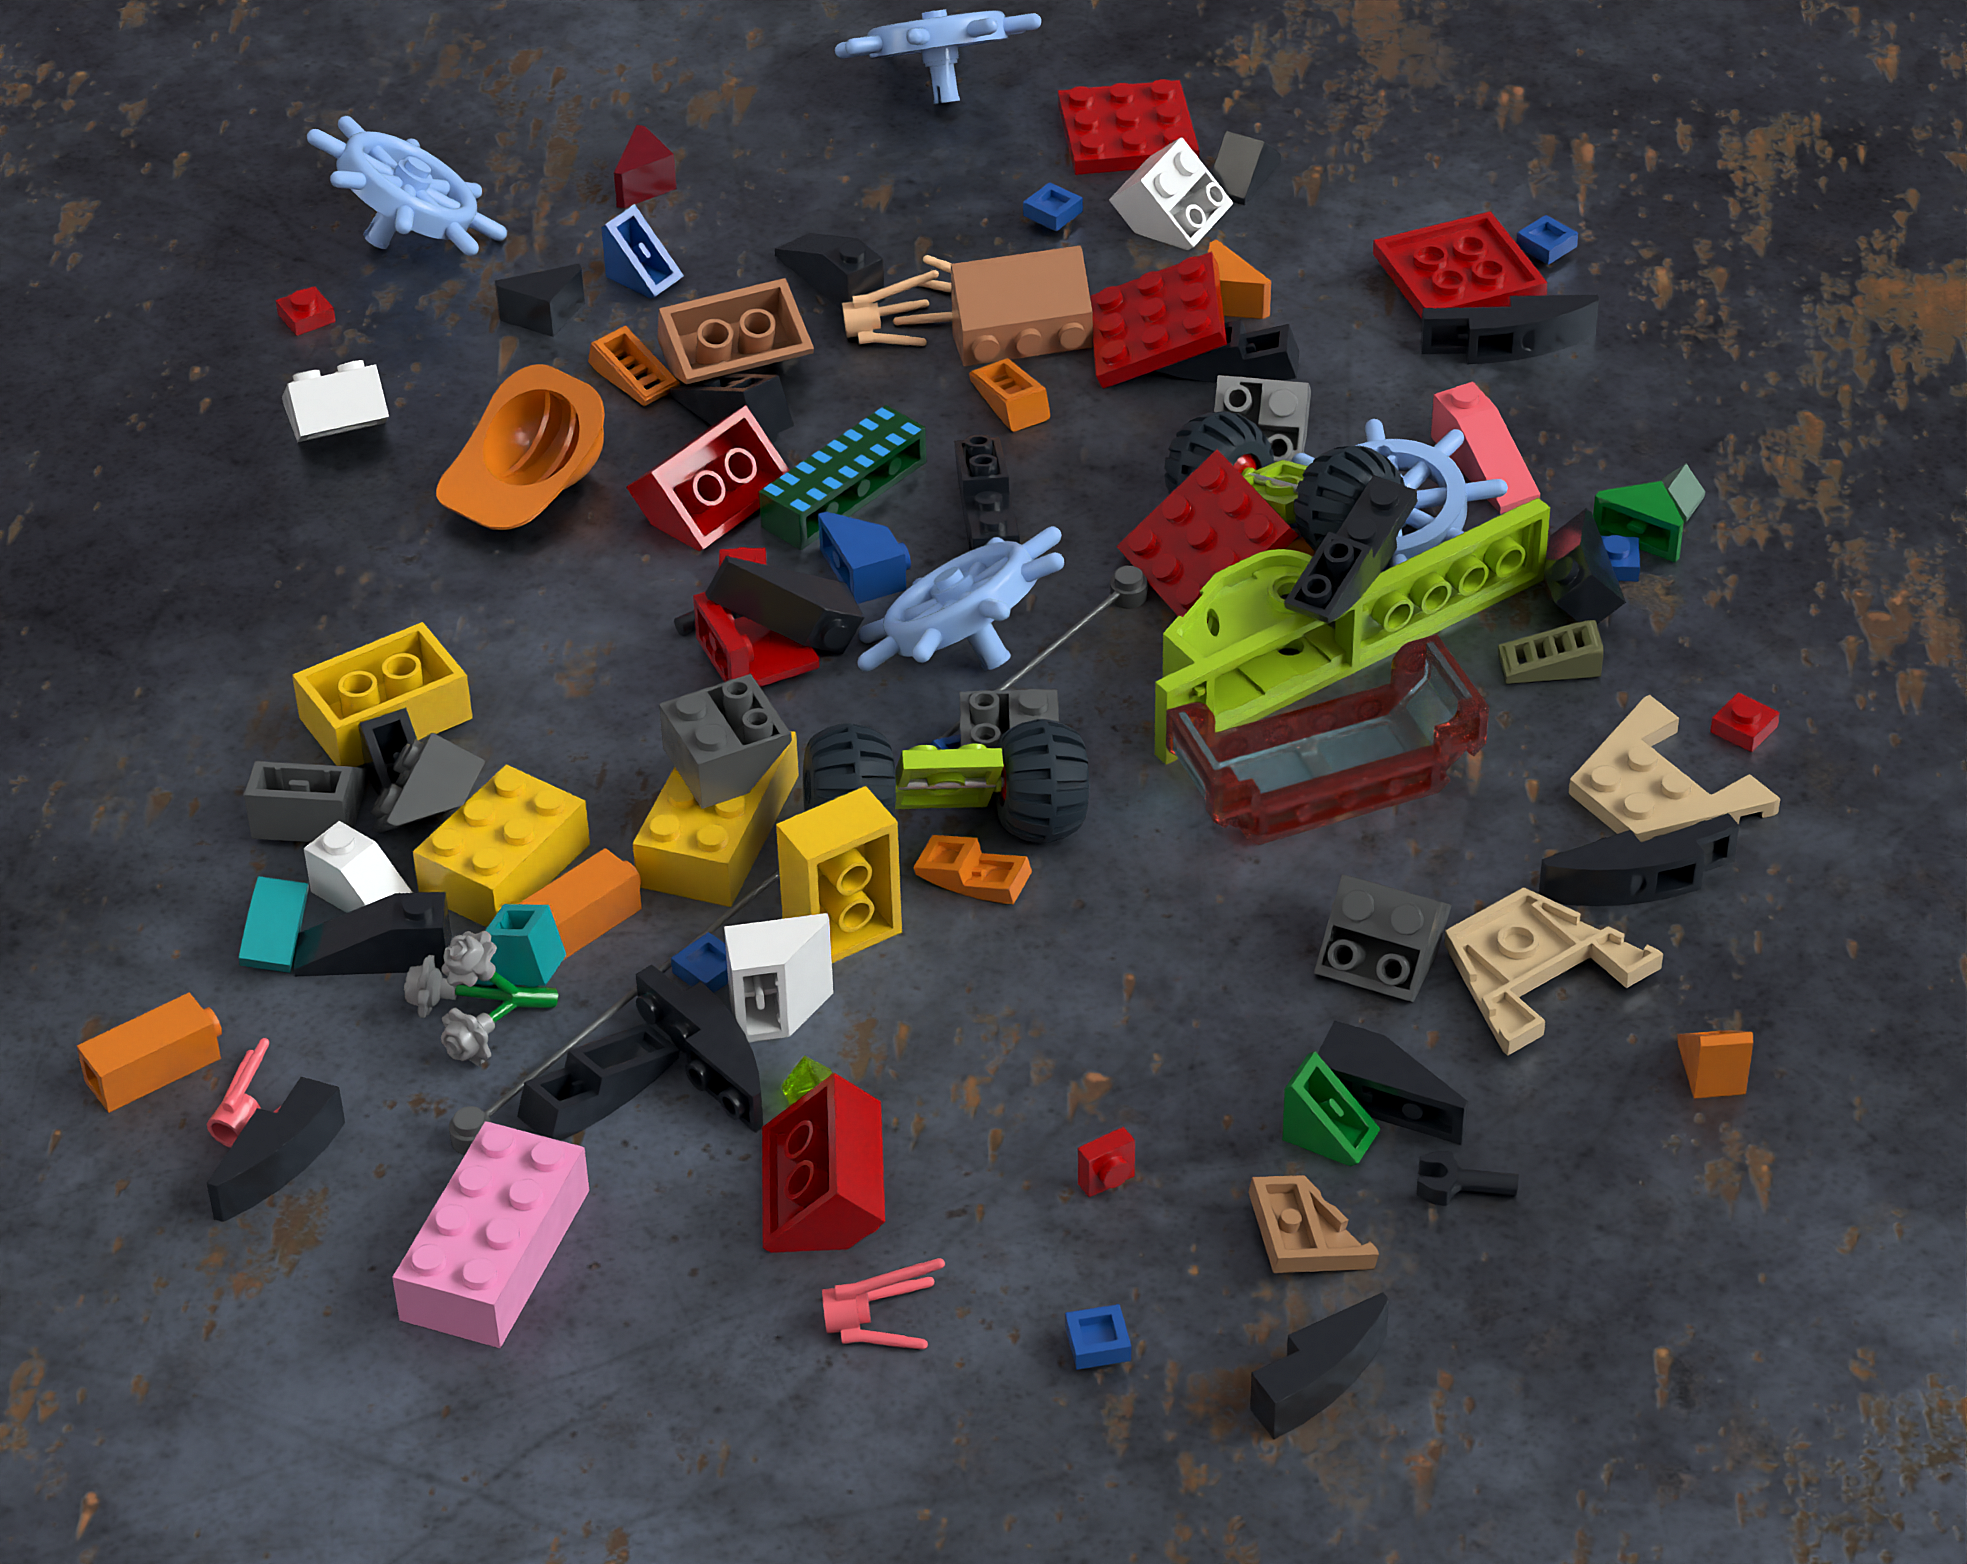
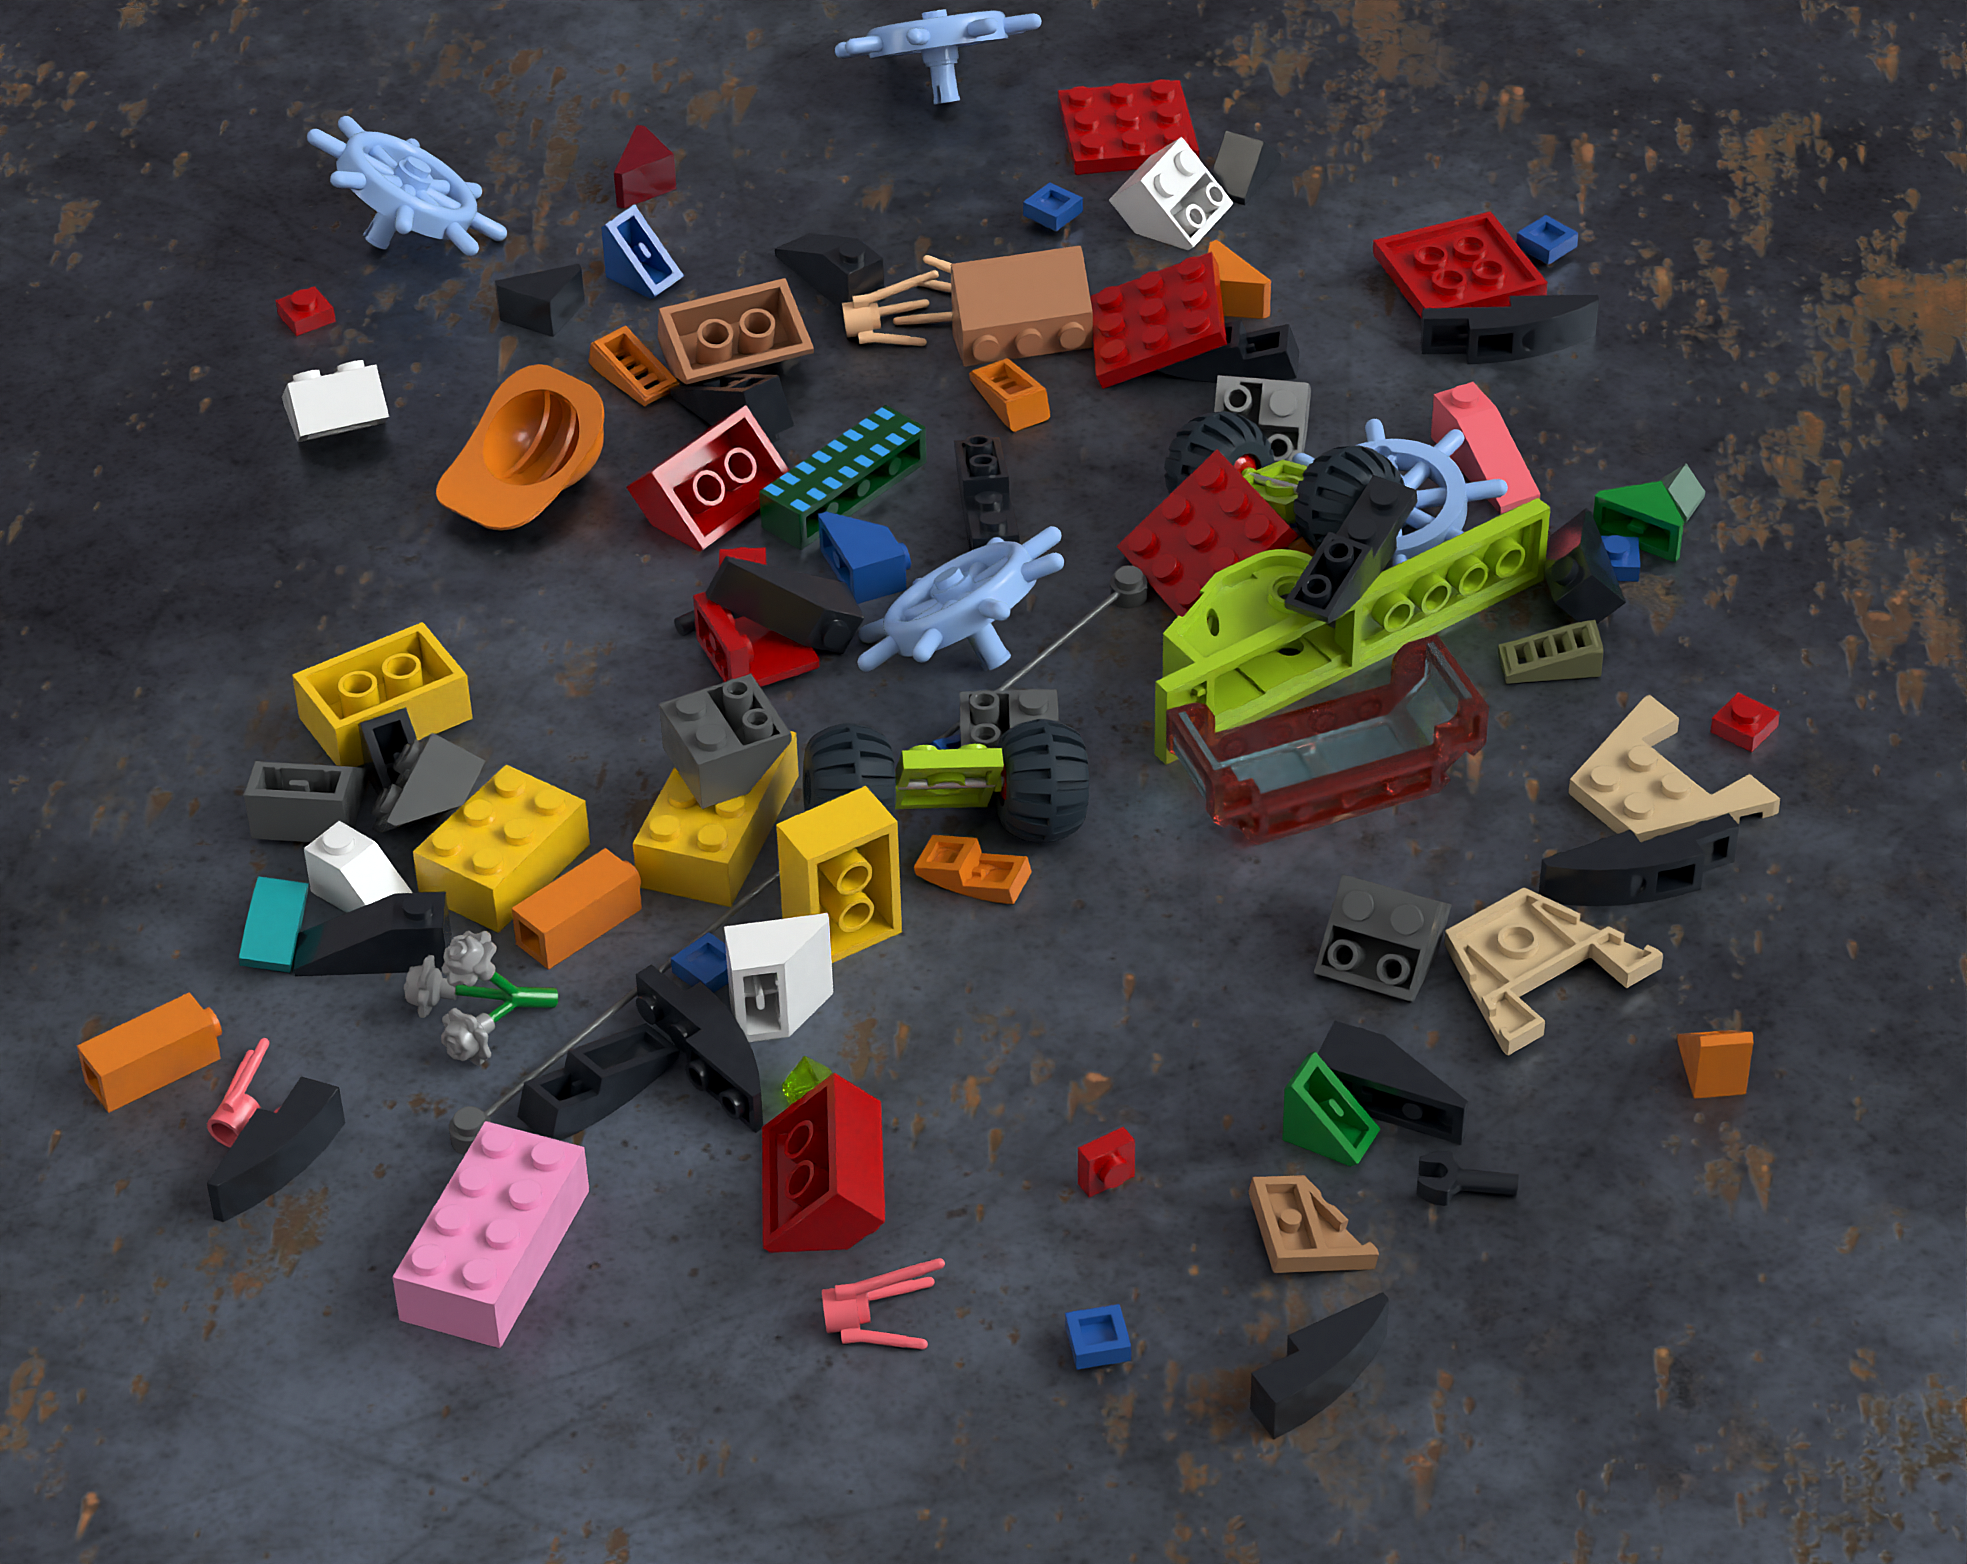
(526, 944): teal slope -> none

